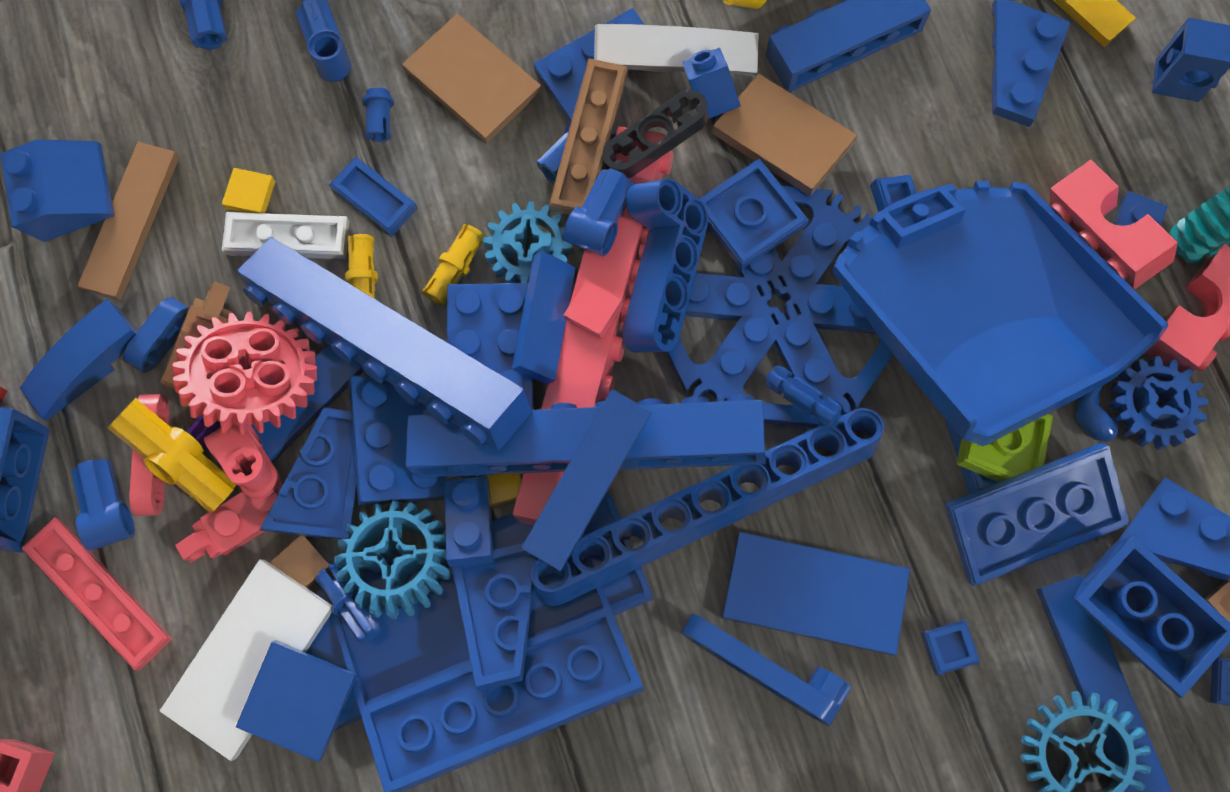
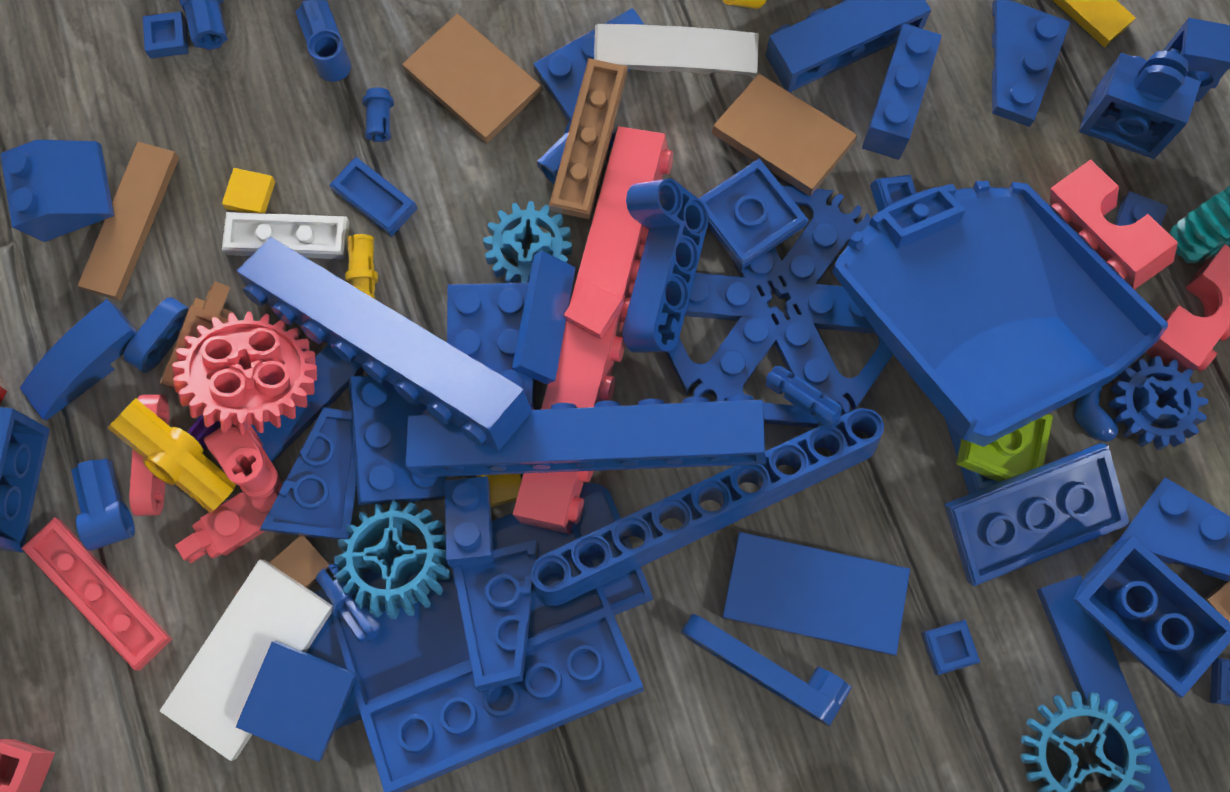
(165, 35): none -> blue tile
(453, 264): yellow pin -> none
(586, 479): blue tile -> none
(595, 223): blue piece -> none
(657, 118): black beam -> none
(711, 77): blue brick -> none
(901, 91): none -> blue brick
(1142, 102): none -> blue brick

